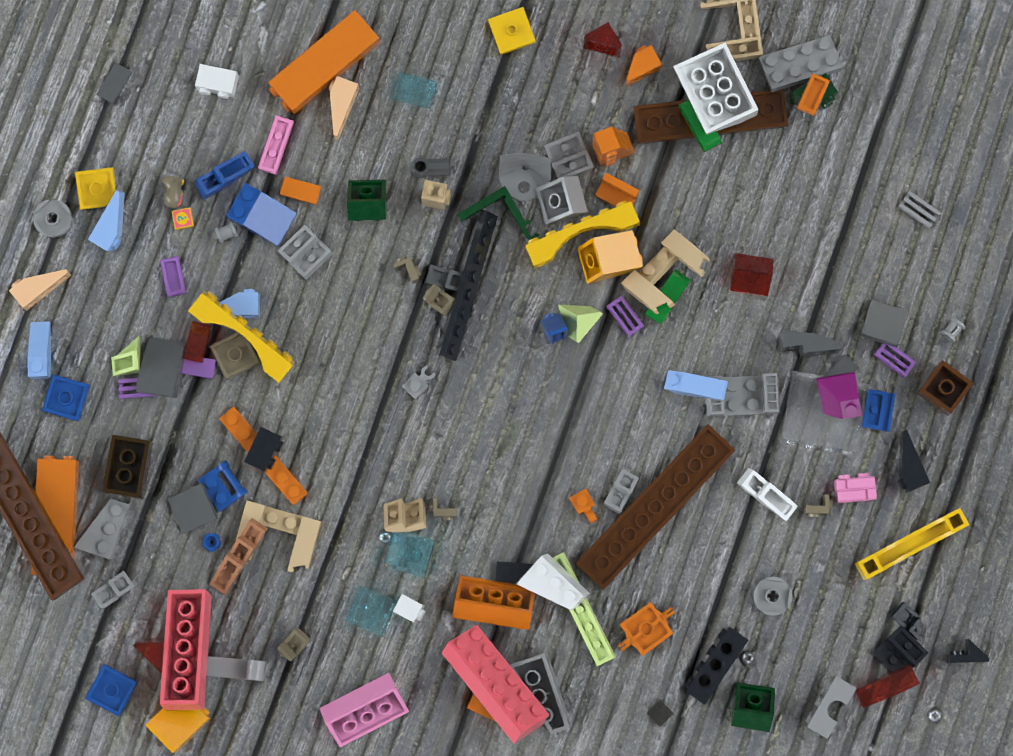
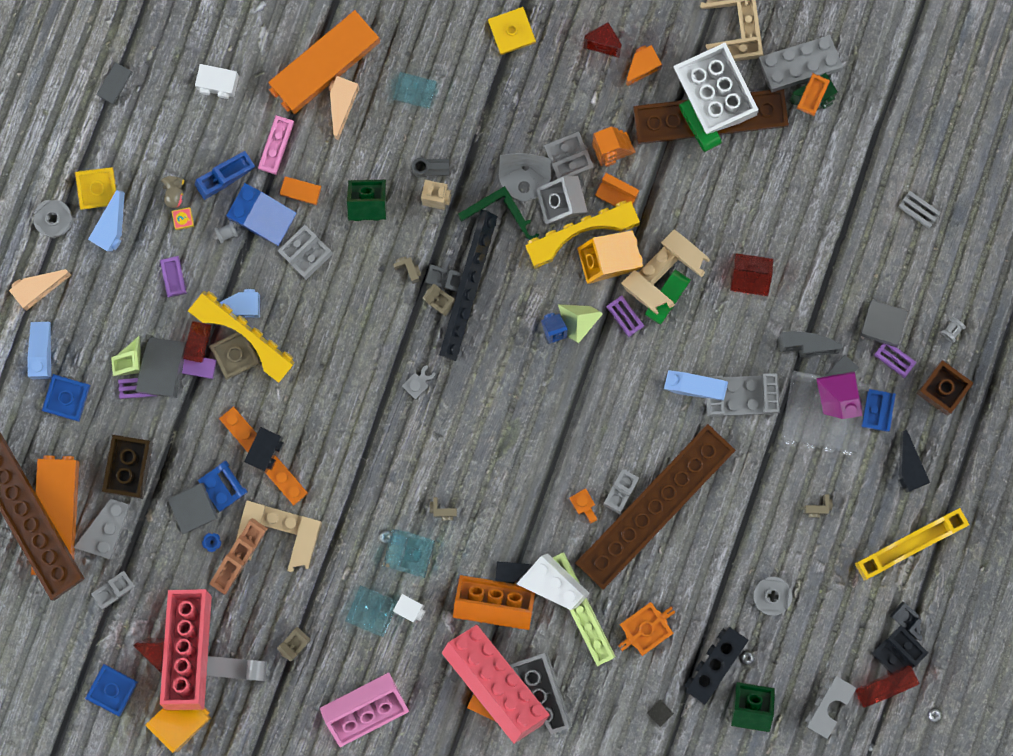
(404, 517): tan slope -> none
(767, 494): white slope -> none
(855, 489): bright pink brick -> none
(973, 654): black slope -> none

